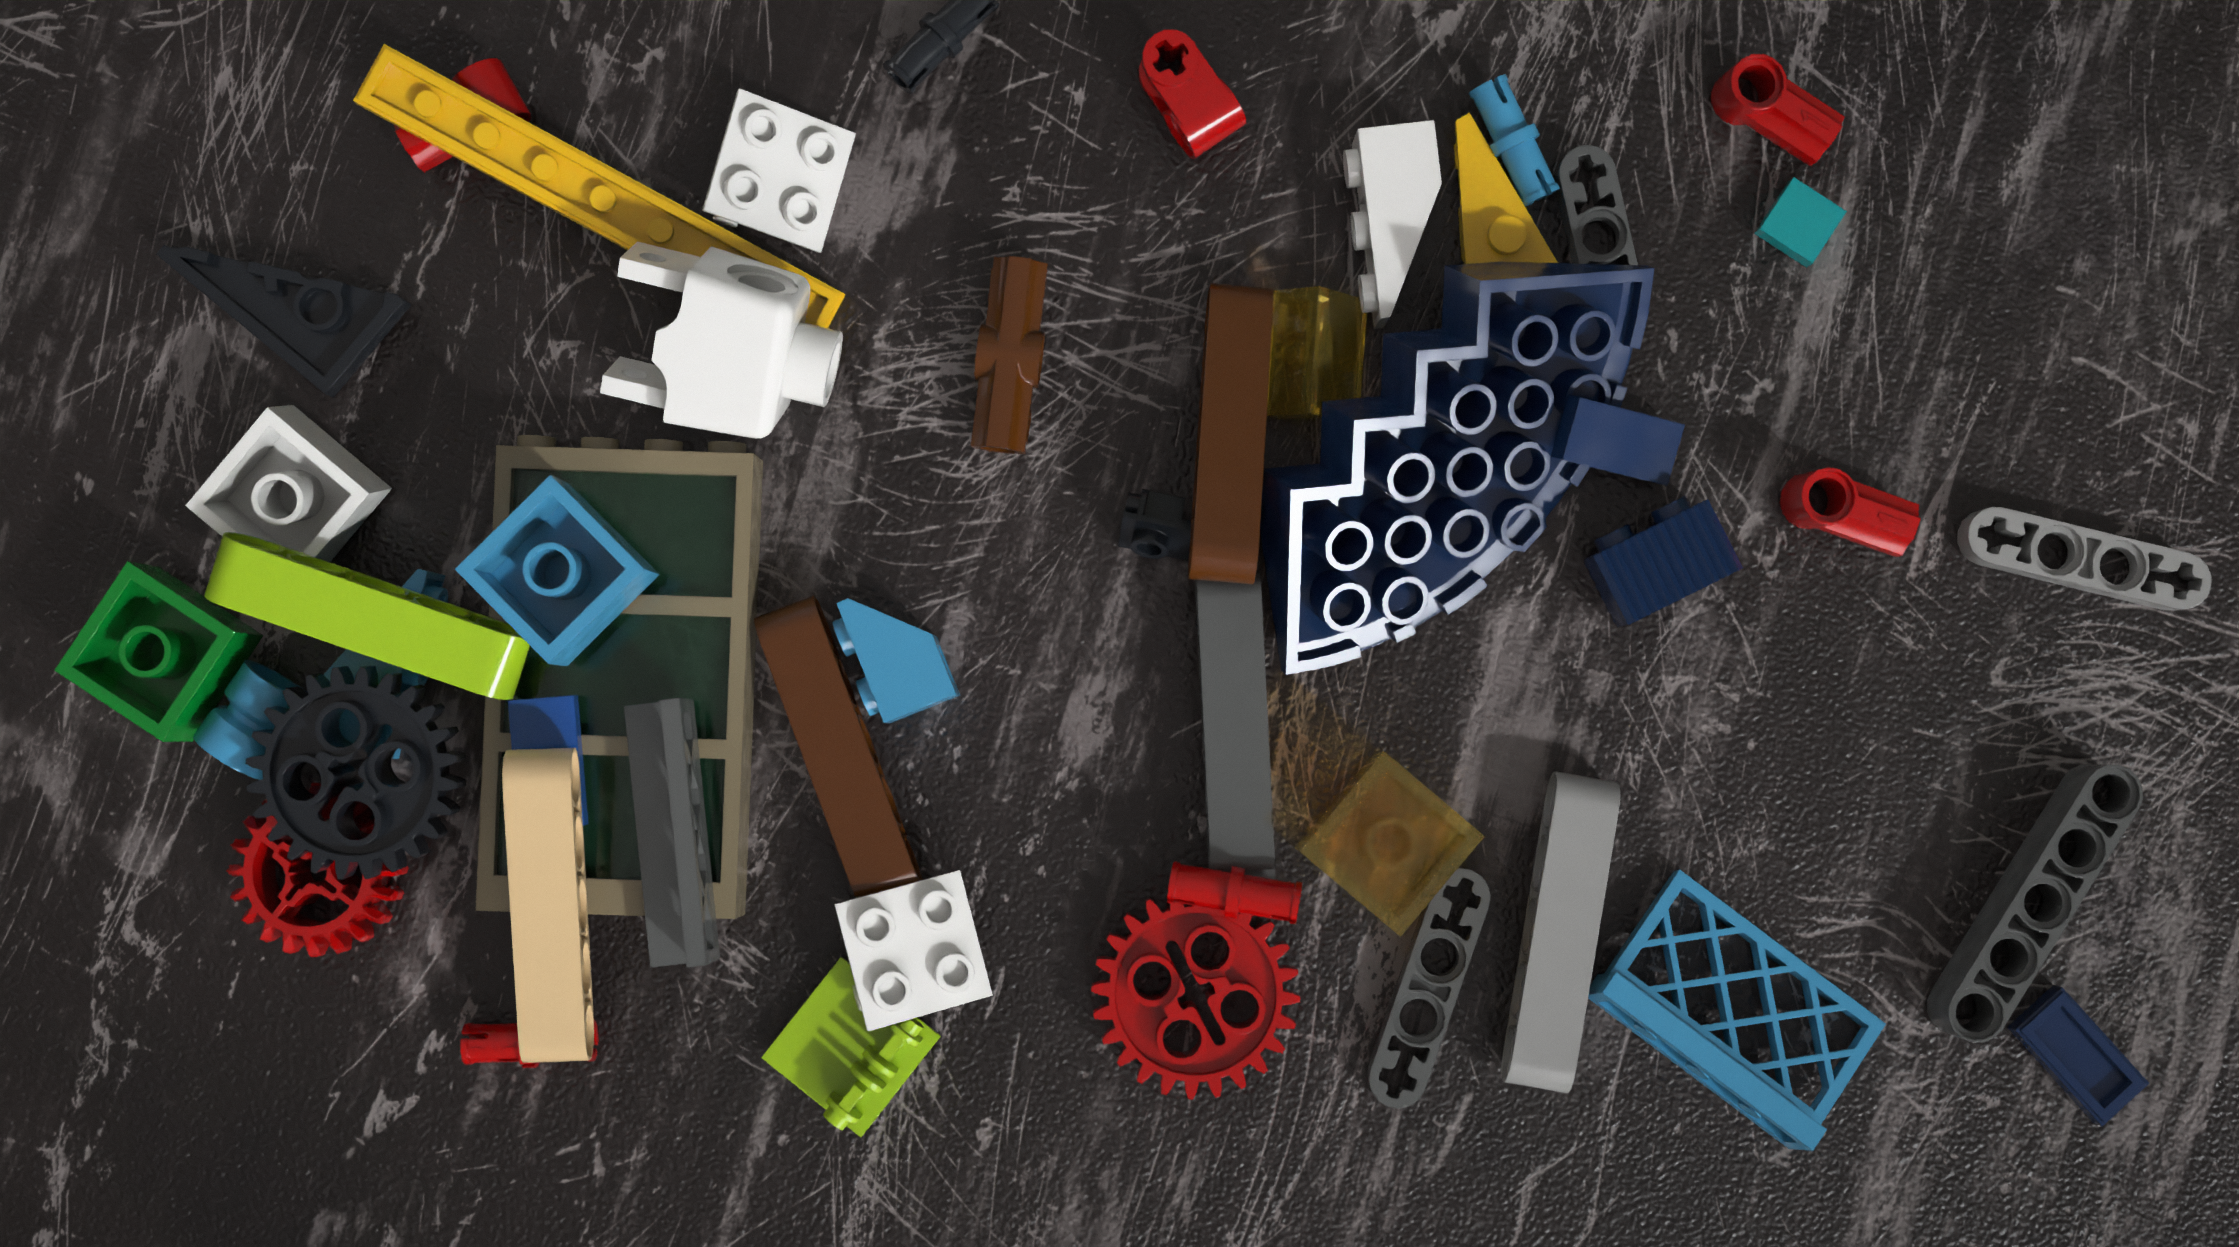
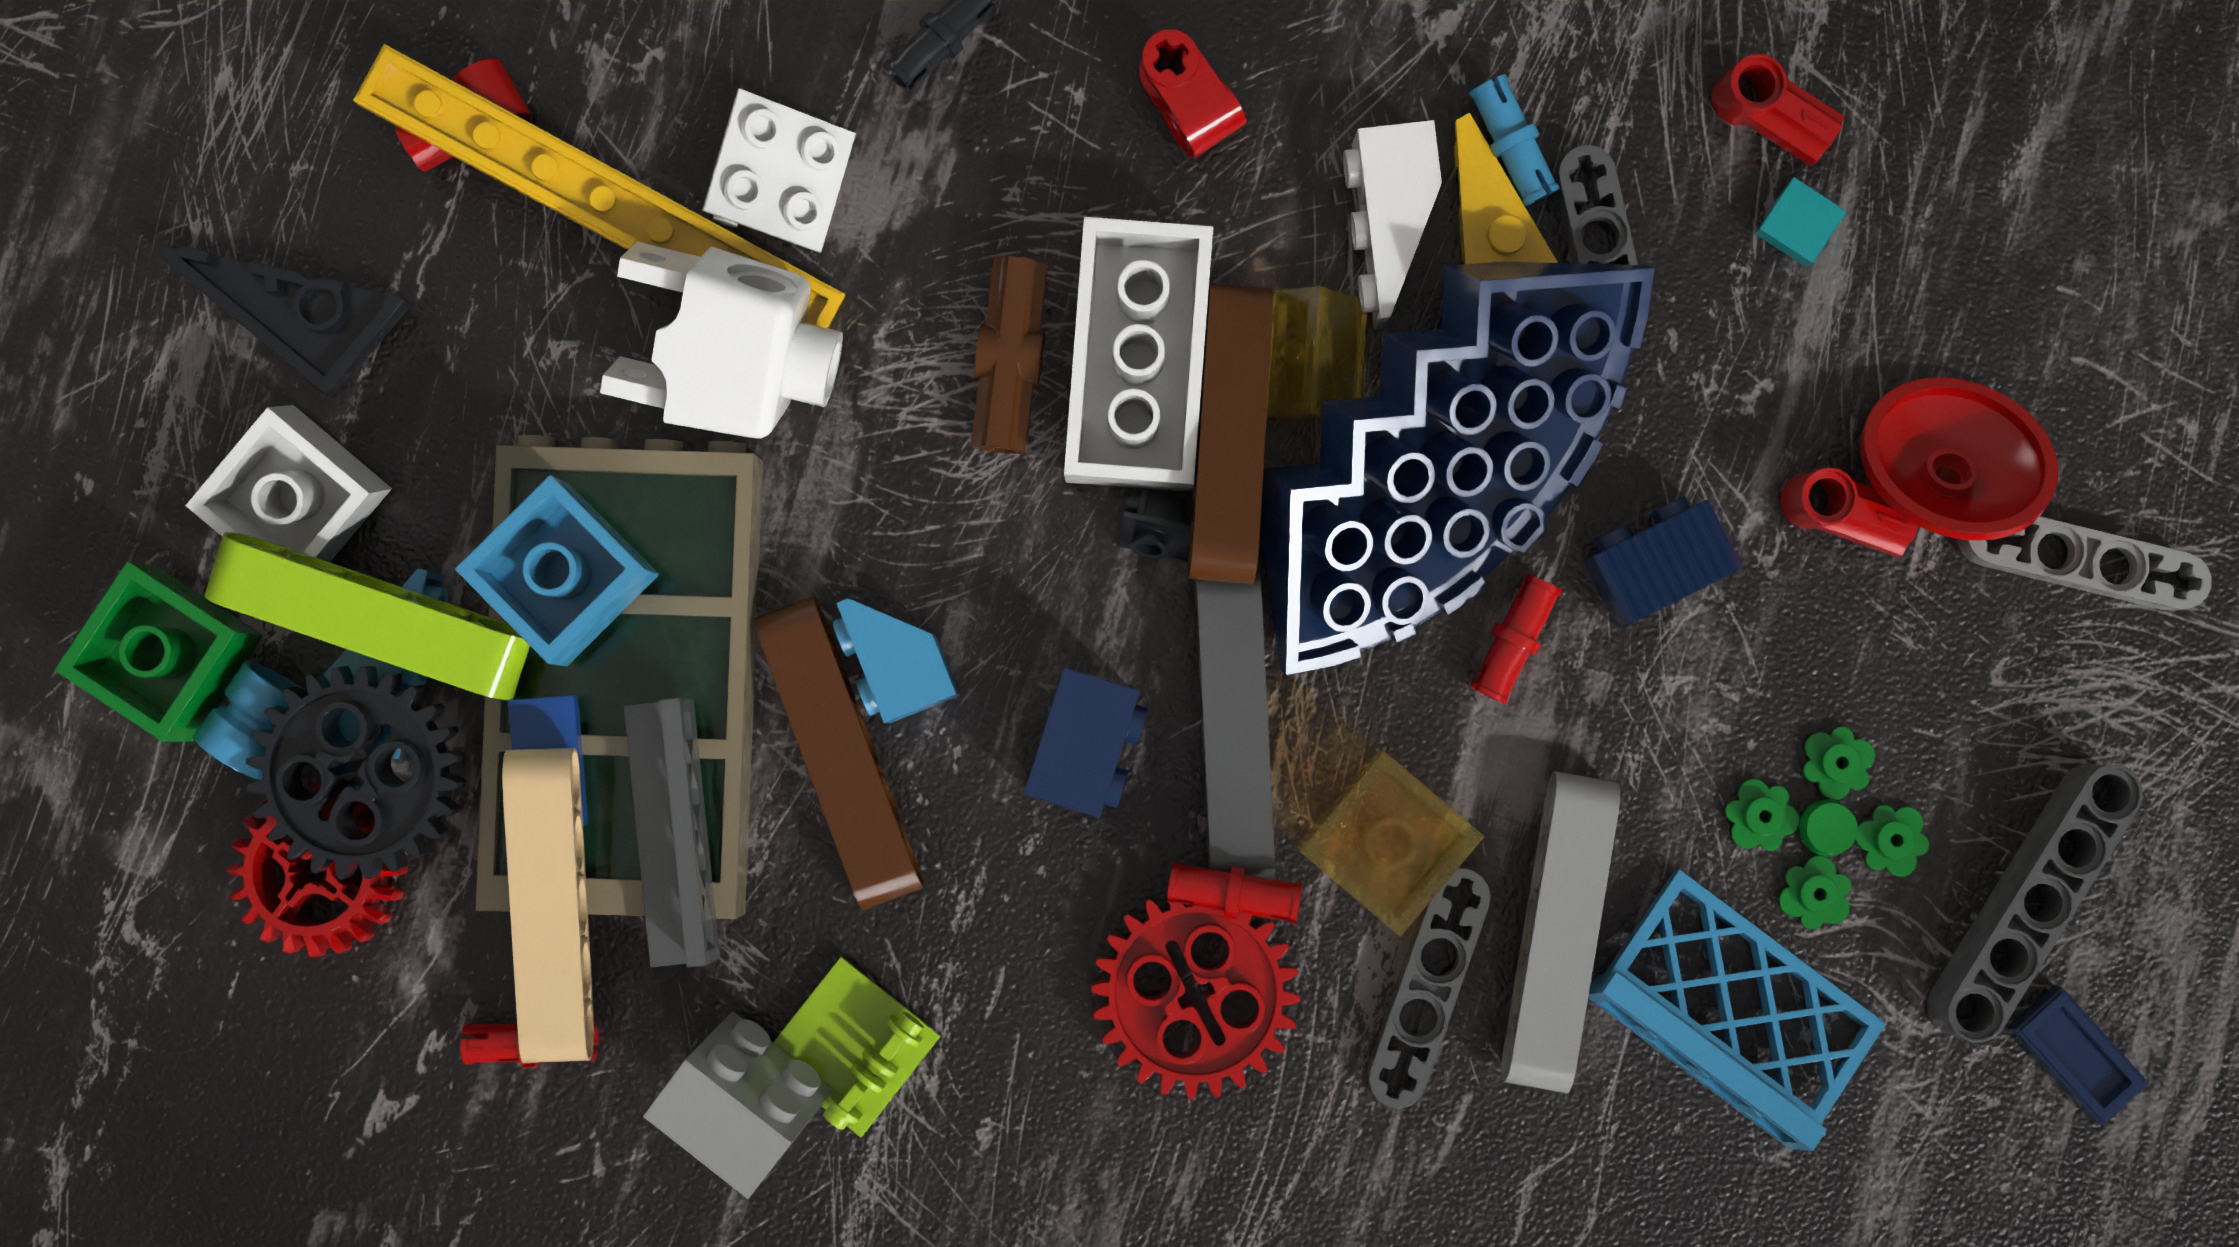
(738, 1103): none -> light grey brick
(913, 950): white hinge -> none
(1084, 742): none -> dark blue brick
(1138, 354): none -> white brick
(1515, 638): none -> red pin
(1617, 440): dark blue tile -> none
(1827, 828): none -> green plant
(1959, 458): none -> red dish

